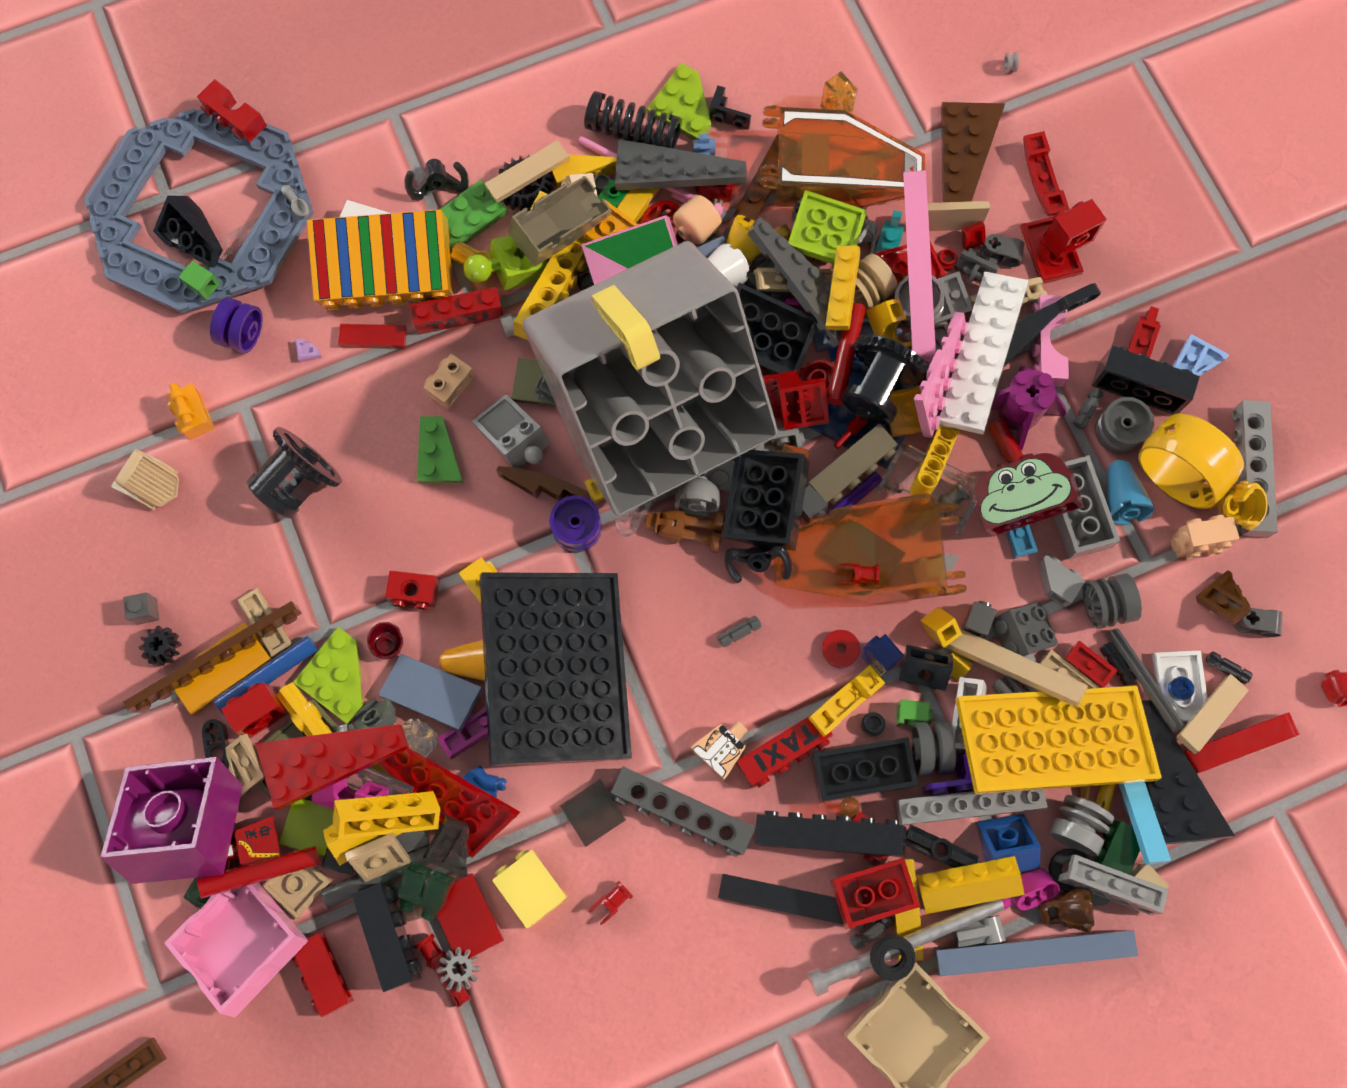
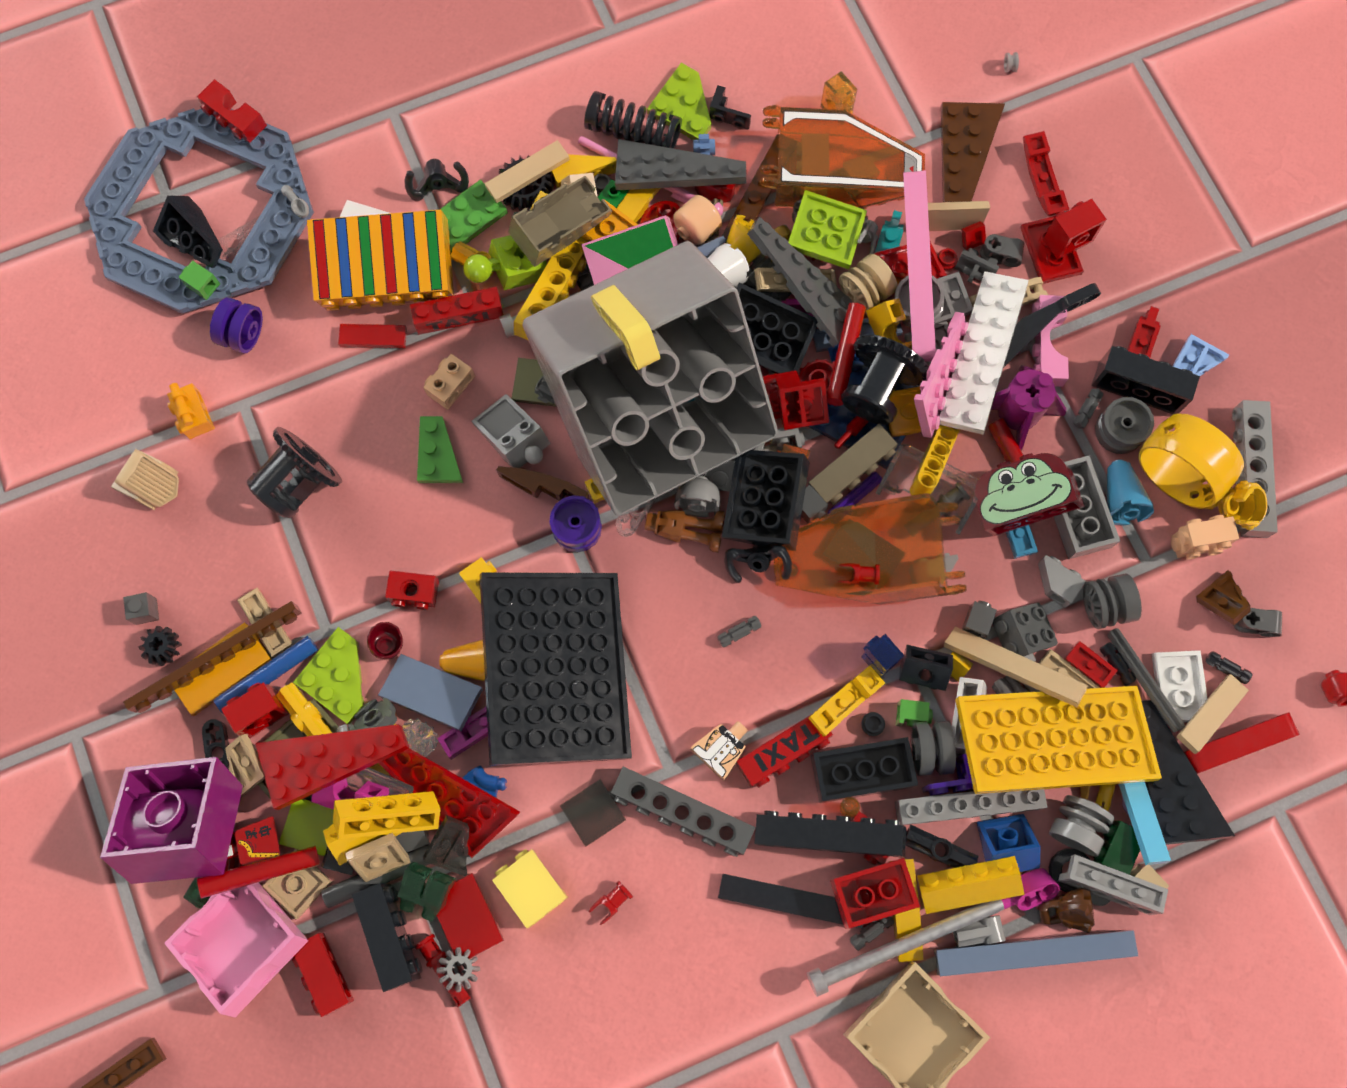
(306, 351): lavender tile -> none
(843, 288): yellow plate -> none
(843, 638): red piece -> none
(905, 964): black tyre -> none
(941, 627): yellow brick -> none
(1181, 688): clear blue tile -> none

